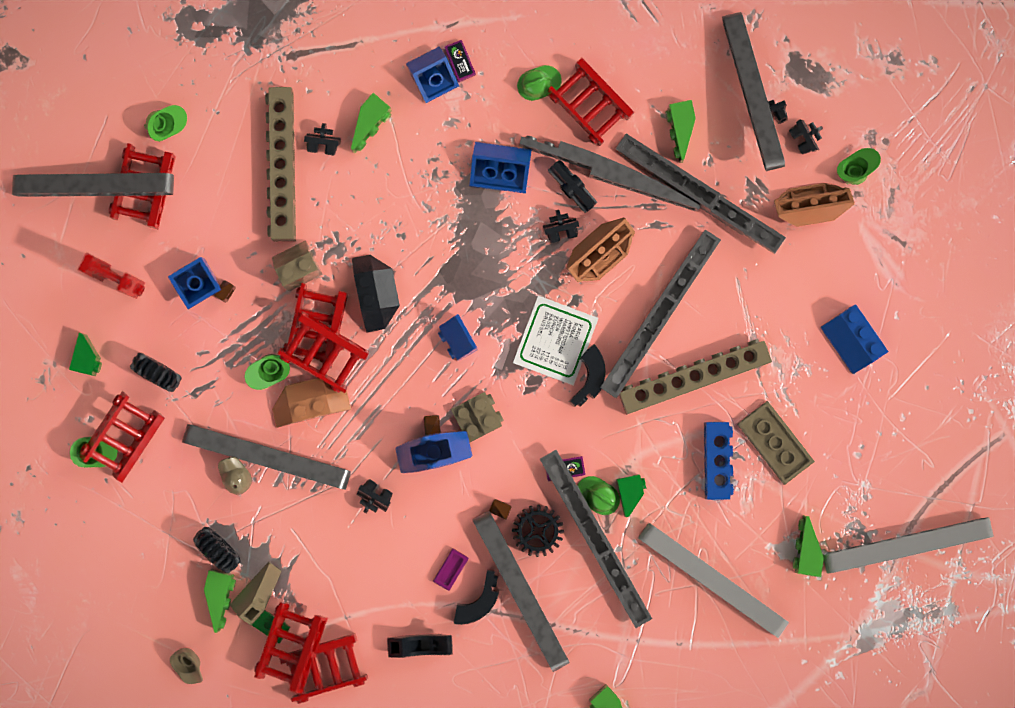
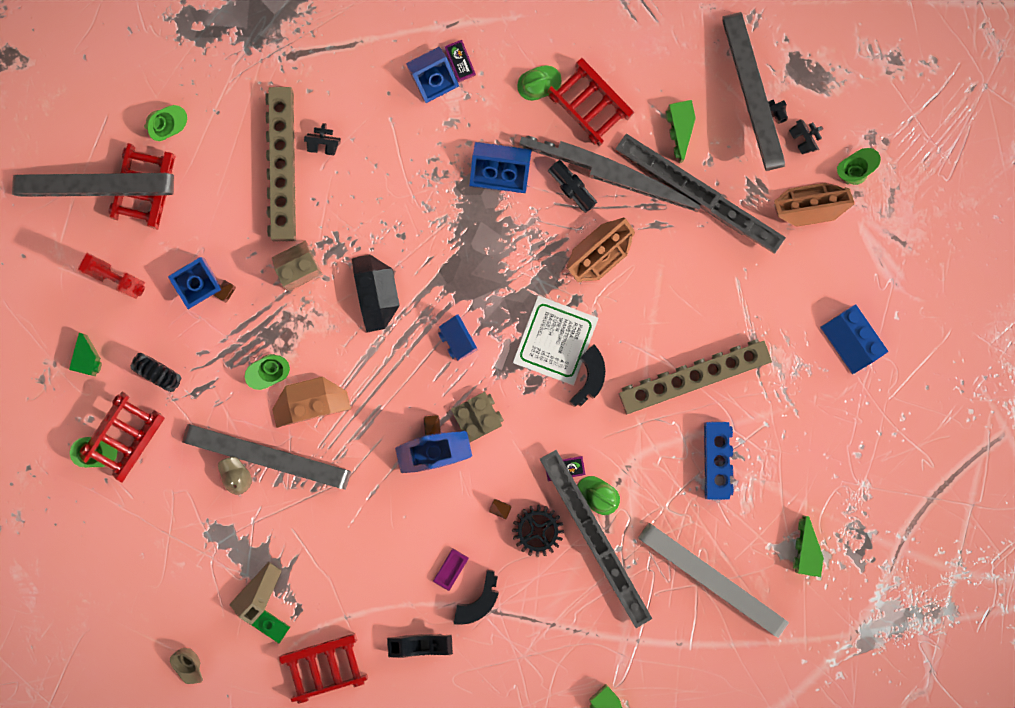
(216, 550): black gear -> none
(217, 595): bright green slope -> none
(309, 643): red fence -> none
(324, 333): red fence -> none
(334, 320): red fence -> none
(371, 115): bright green slope -> none
(372, 500): black hips -> none
(521, 591): flat silver beam -> none
(570, 226): black hips -> none
(630, 492): green slope -> none
(660, 313): flat silver slope -> none
(775, 442): dark tan tile -> none
(908, 545): light grey beam -> none

